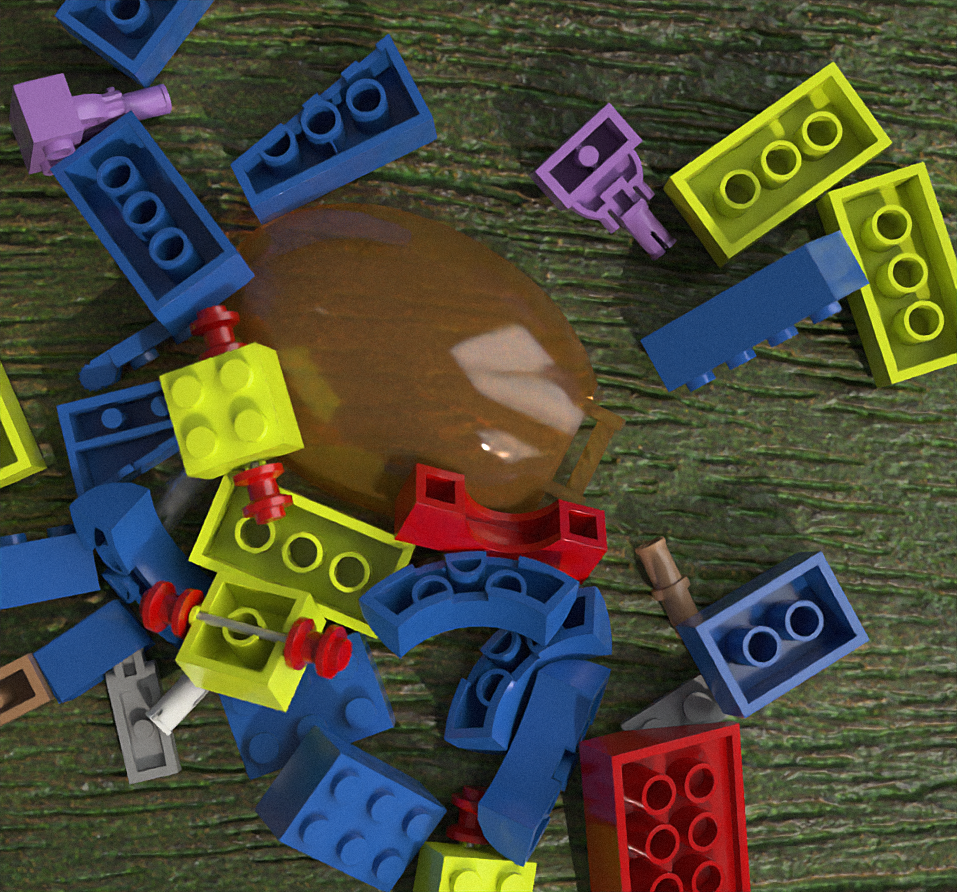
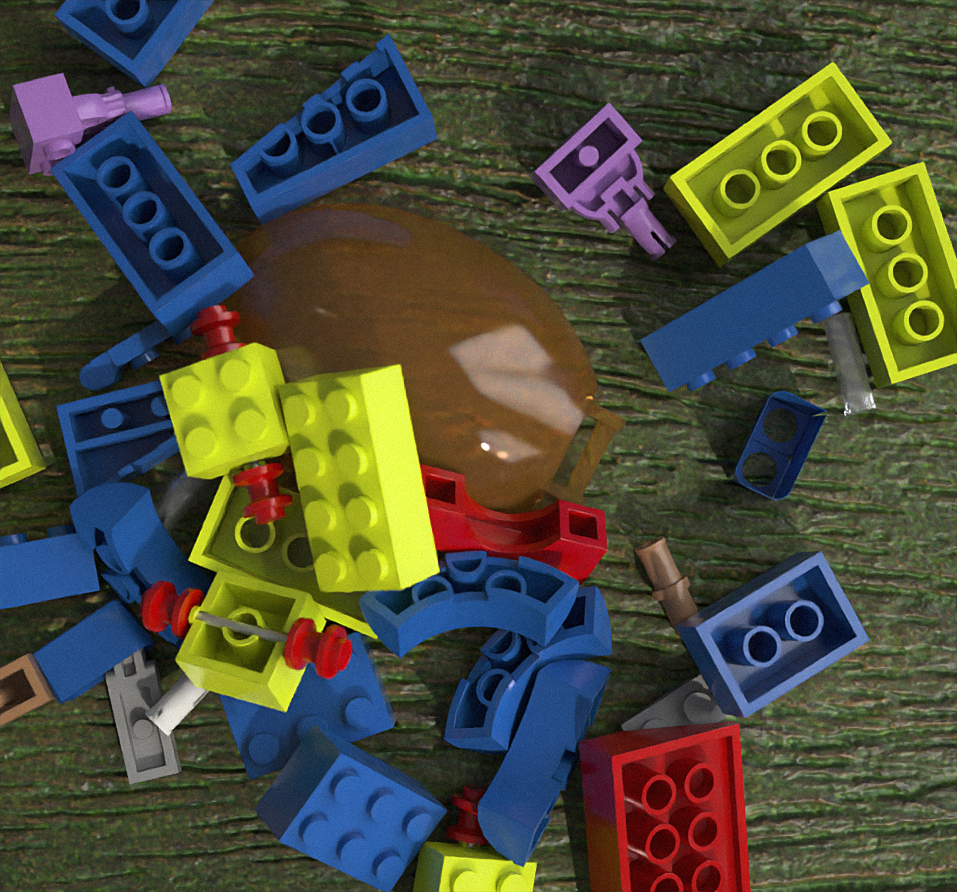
(359, 479): none -> neon yellow brick
(799, 446): none -> blue piece
(848, 364): none -> clear pin

